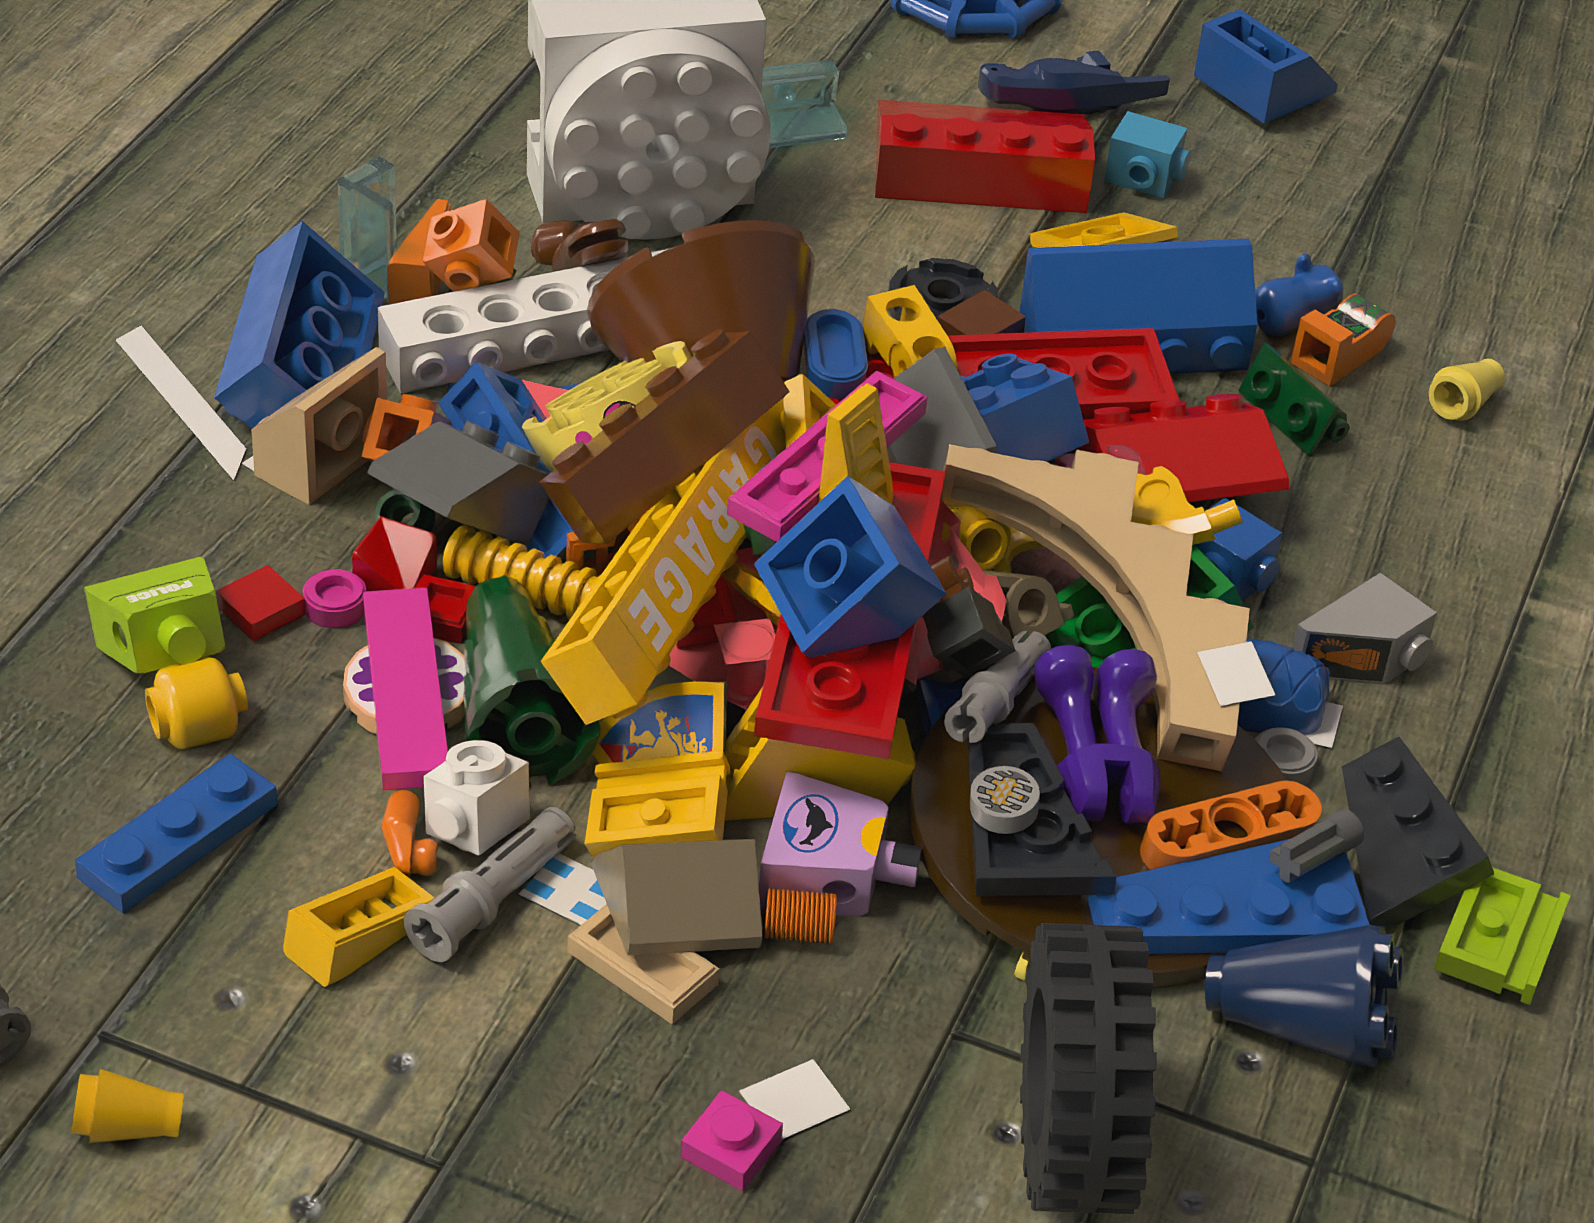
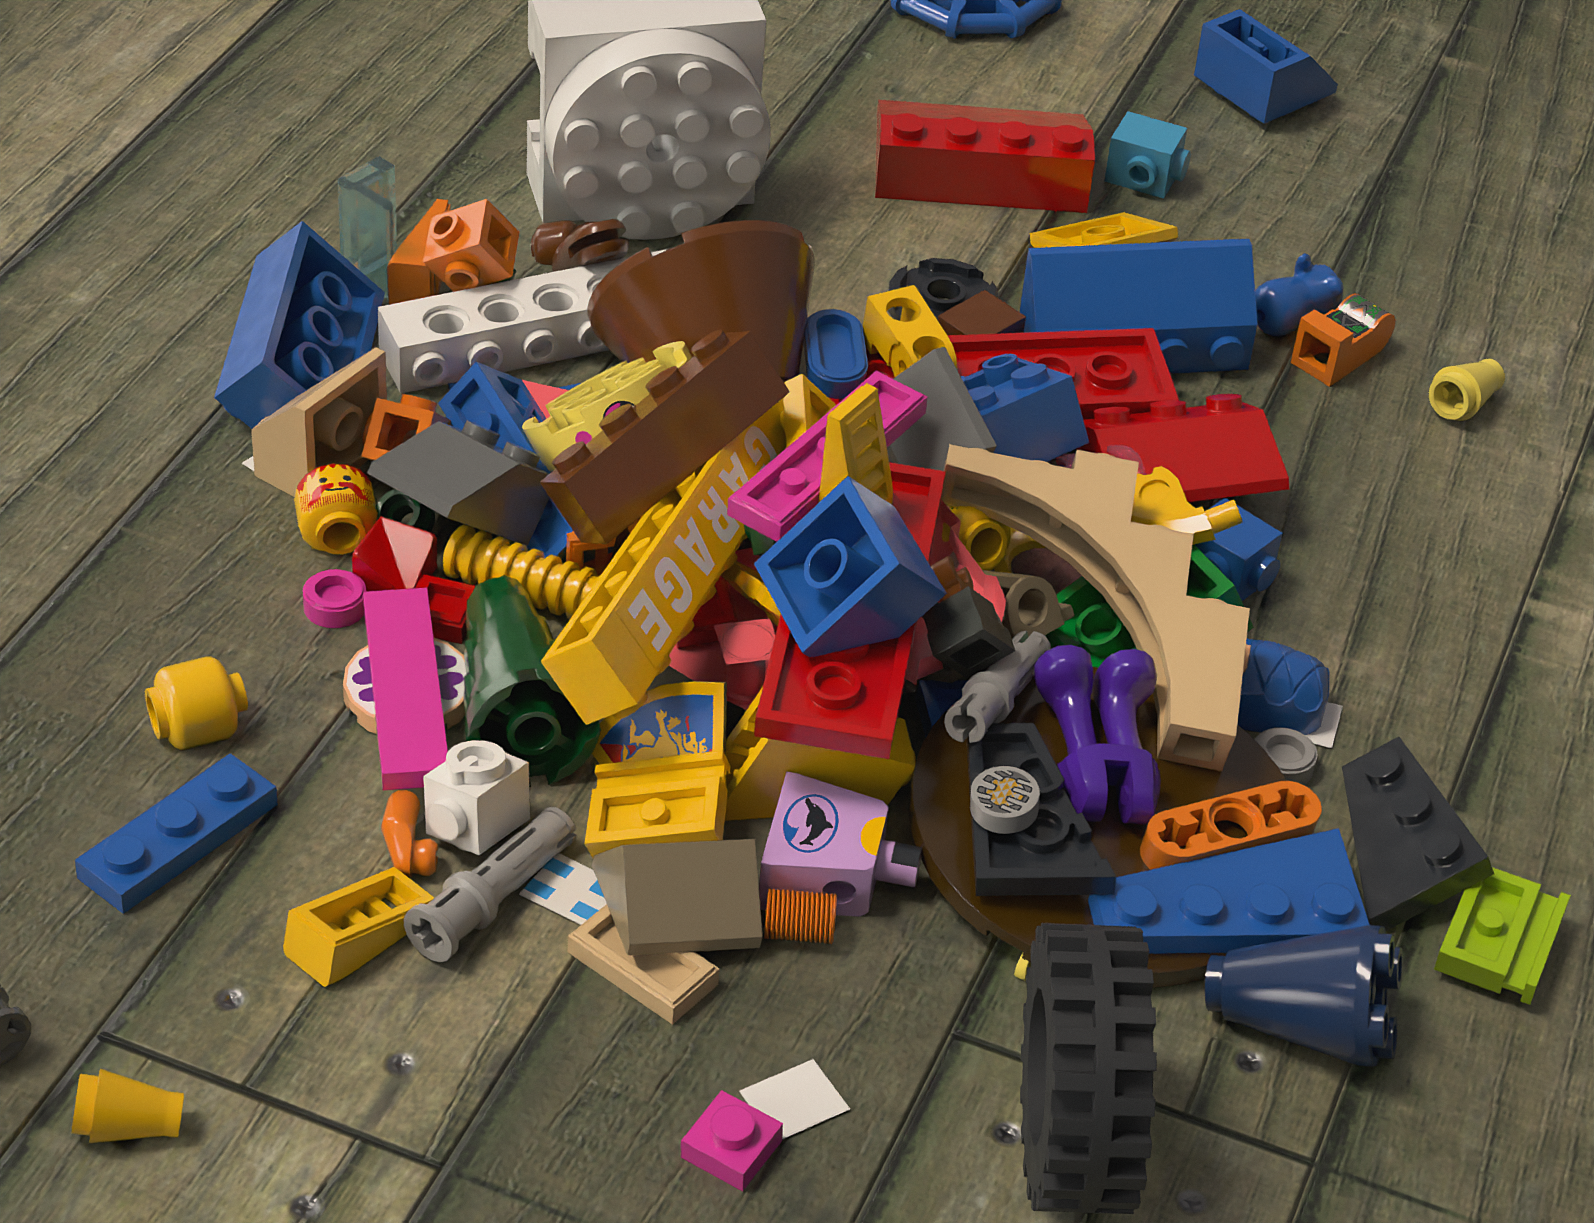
(163, 616): lime torso -> none
(184, 399): white sticker -> none
(260, 602): red tile -> none
(335, 508): none -> yellow head
(802, 103): clear light blue panel -> none
(1067, 85): dark blue animal -> none
(1236, 673): white sticker -> none
(1292, 401): dark green hinge -> none
(1318, 844): dark grey piece -> none
(1369, 633): light grey slope -> none

